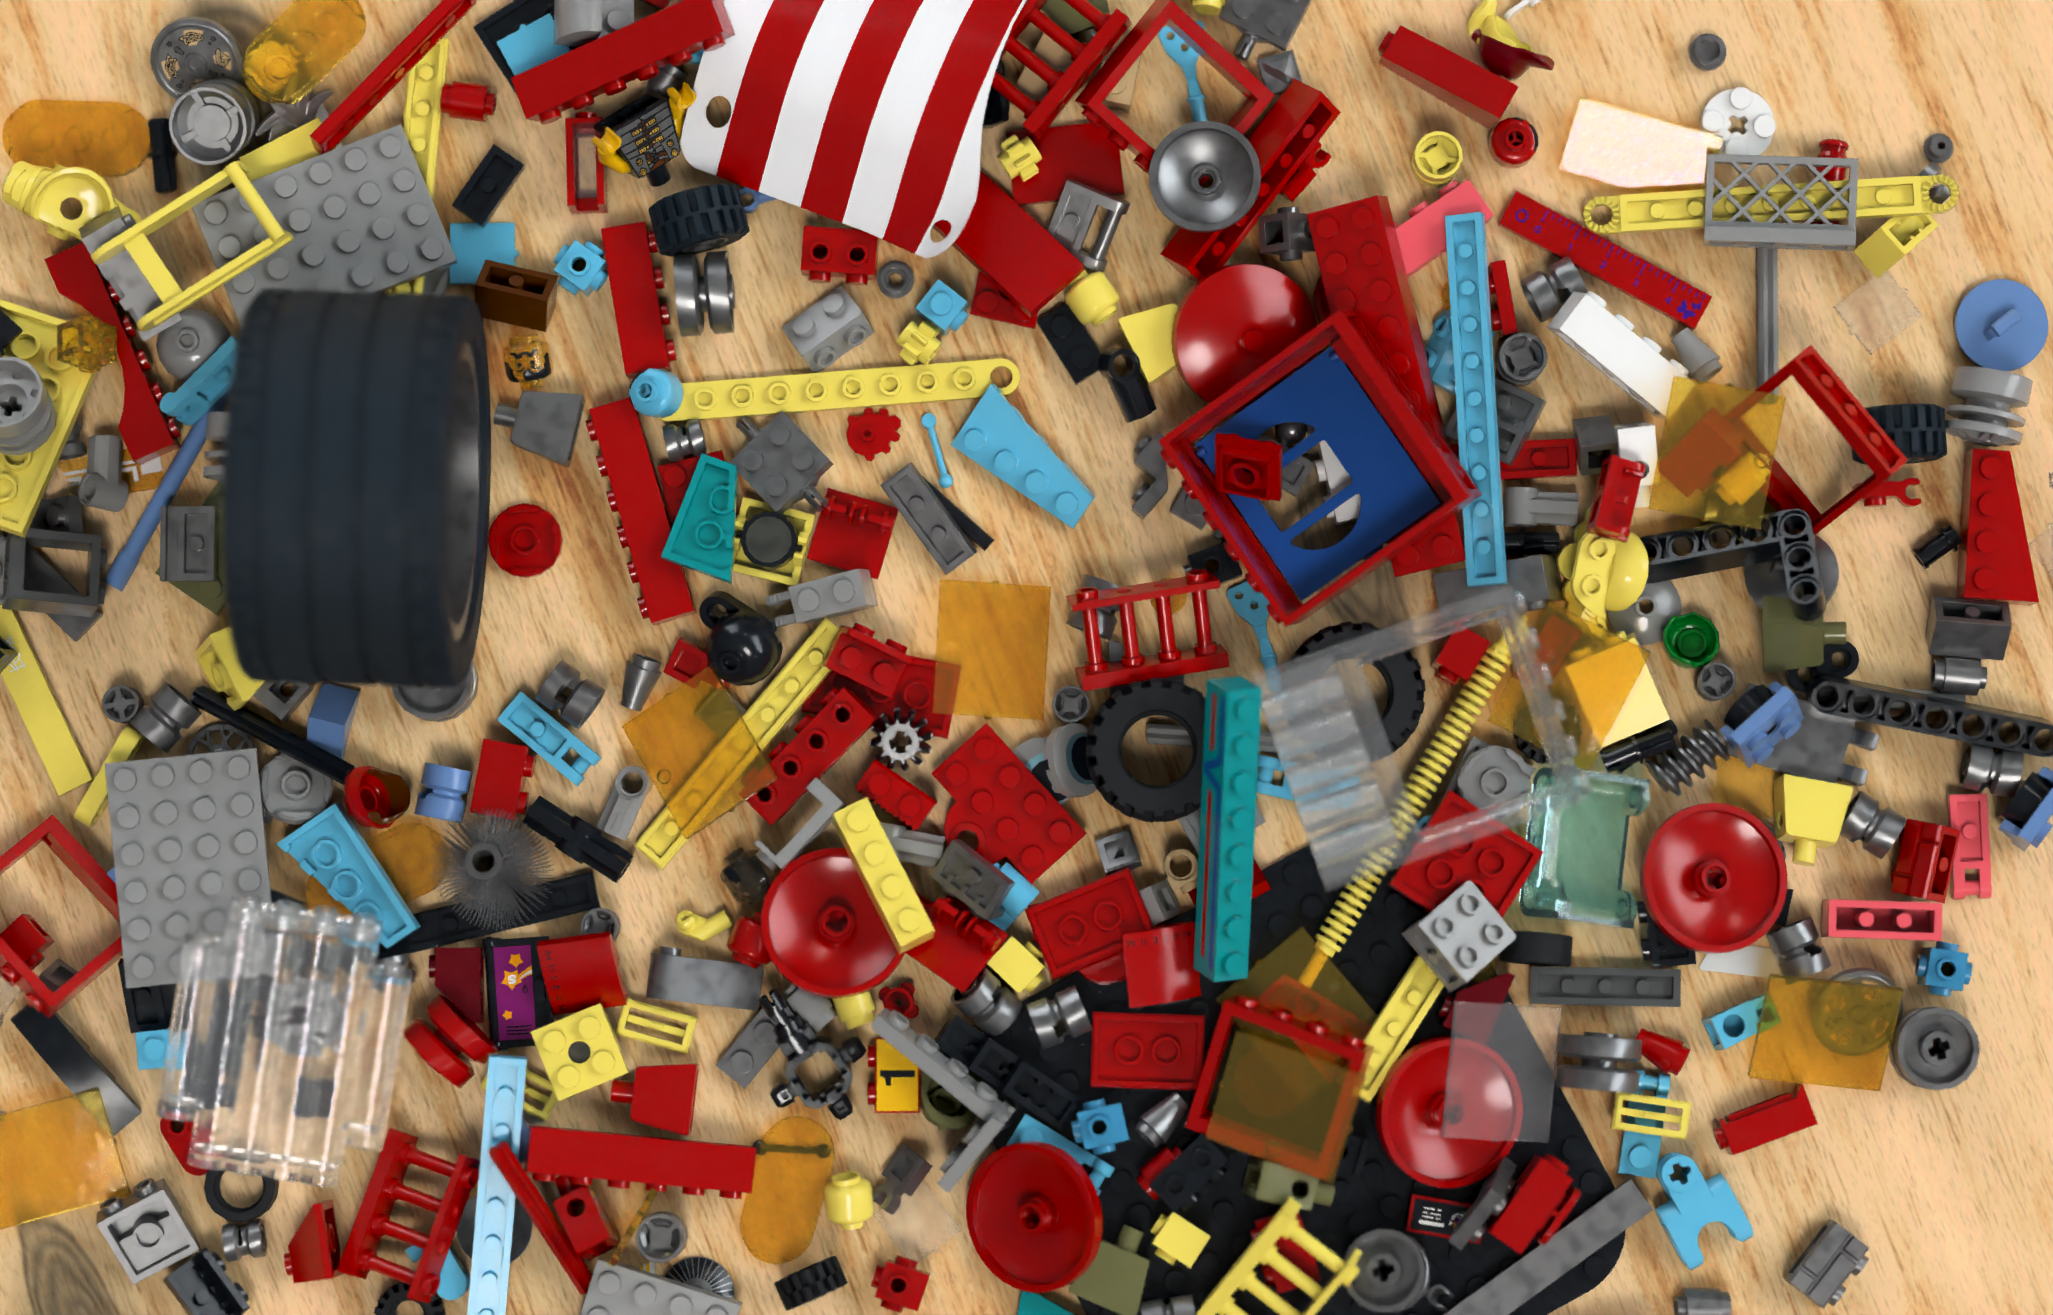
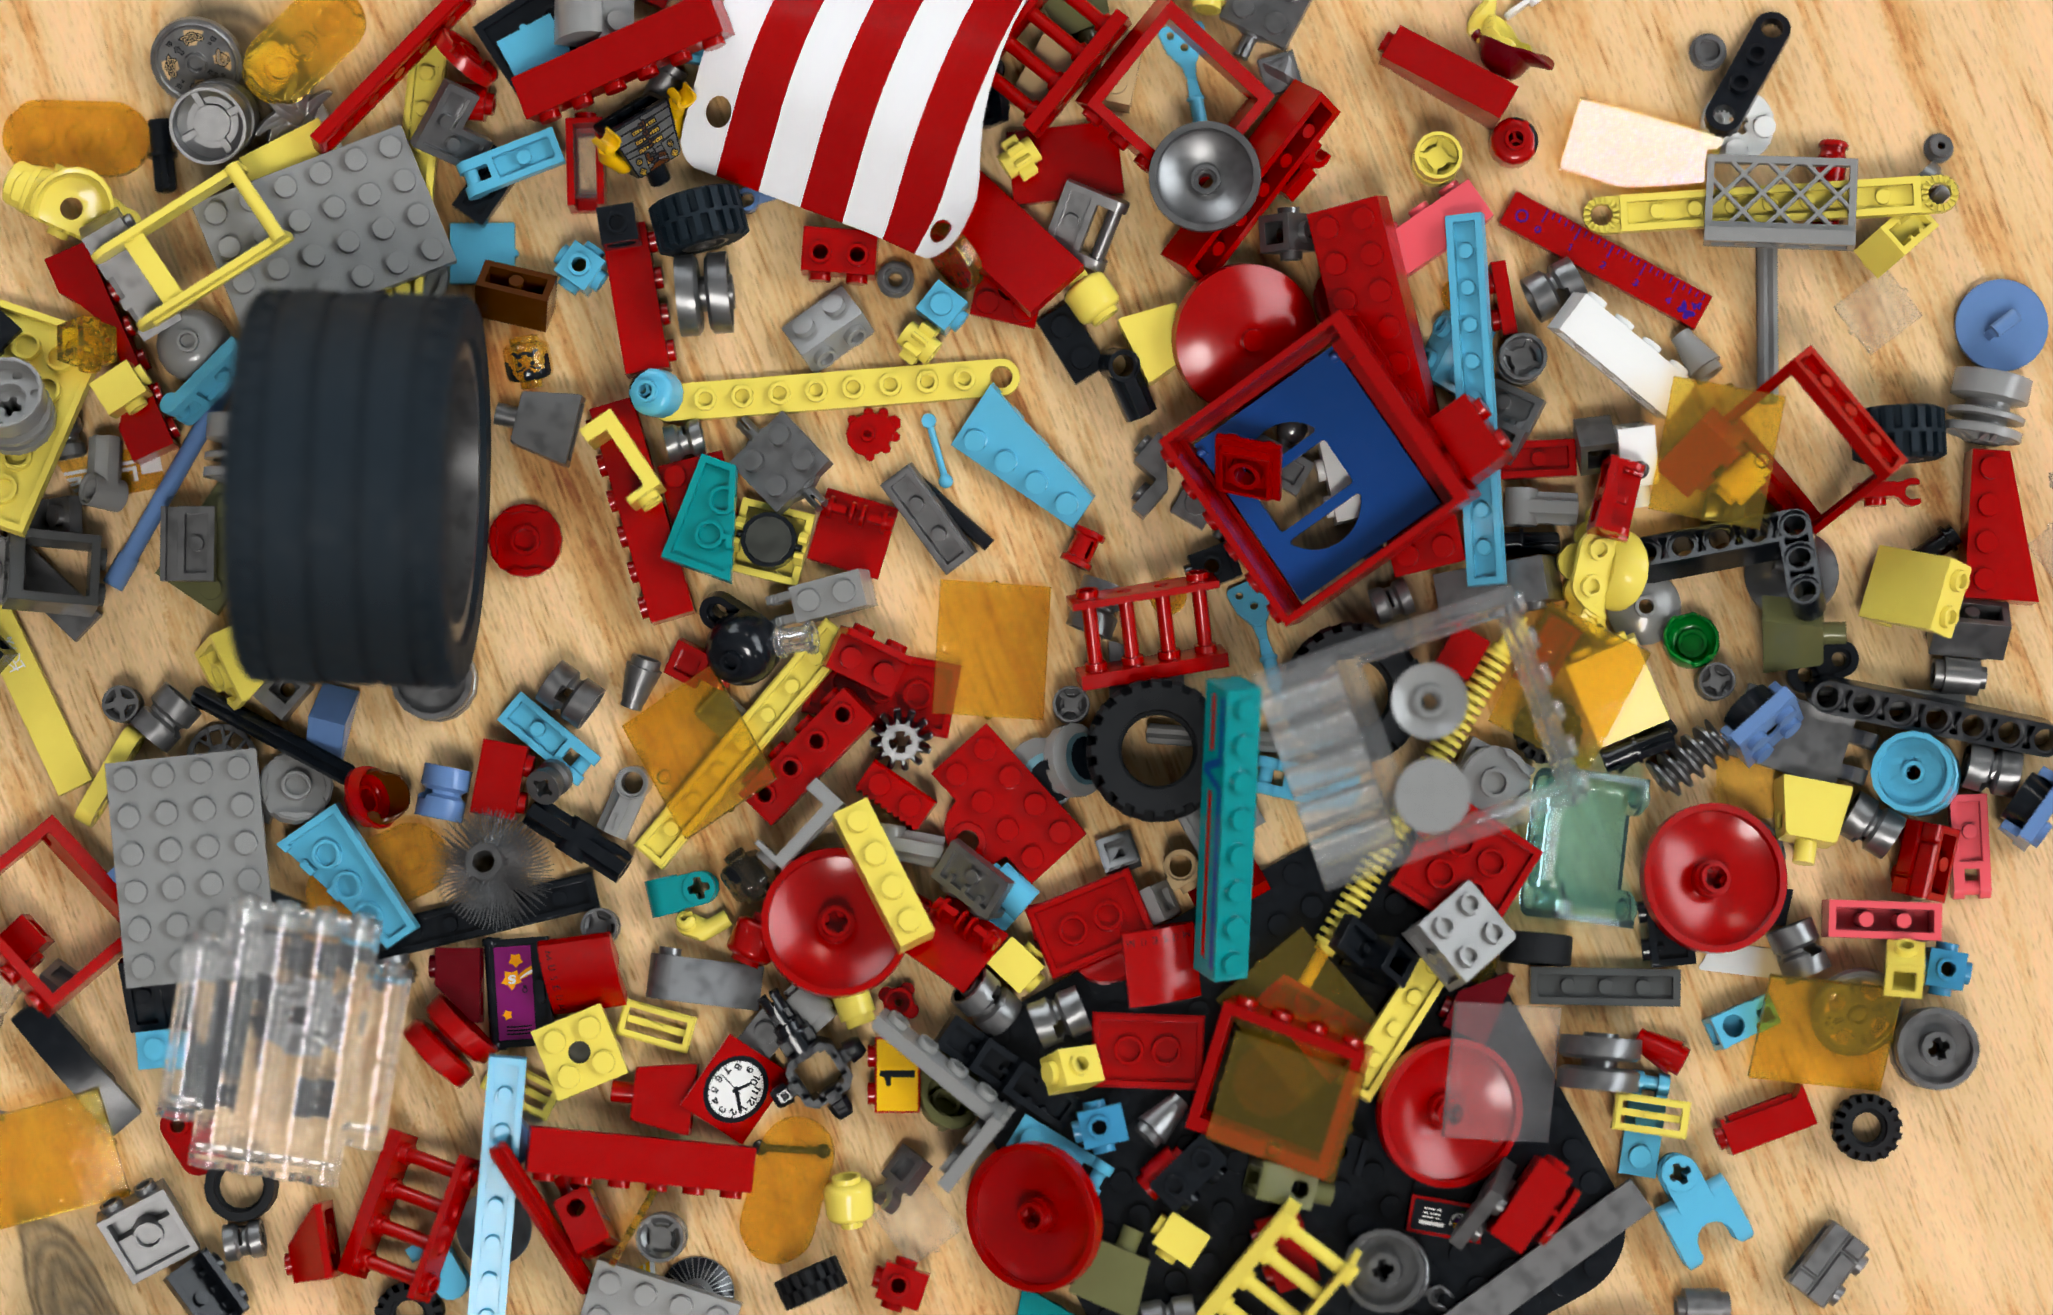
(123, 389): none -> light yellow brick
(443, 129): none -> flat silver plate
(465, 57): none -> red tile
(511, 163): none -> medium azure plate
(559, 782): none -> flat silver wheel
(609, 427): none -> light yellow panel
(619, 226): none -> black brick
(675, 892): none -> teal piece
(734, 1089): none -> sticker
(808, 642): none -> clear bush
(957, 263): none -> tile
(1071, 1069): none -> light yellow brick
(1082, 547): none -> red bush
(1373, 956): none -> black brick
(1399, 597): none -> flat silver wheel
(1432, 795): none -> light grey tile
(1435, 681): none -> light grey dish
(1472, 438): none -> red brick
(1747, 74): none -> black plate
(1889, 1127): none -> black tyre
(1895, 764): none -> medium azure wheel
(1904, 968): none -> light yellow brick
(1915, 590): none -> light yellow panel

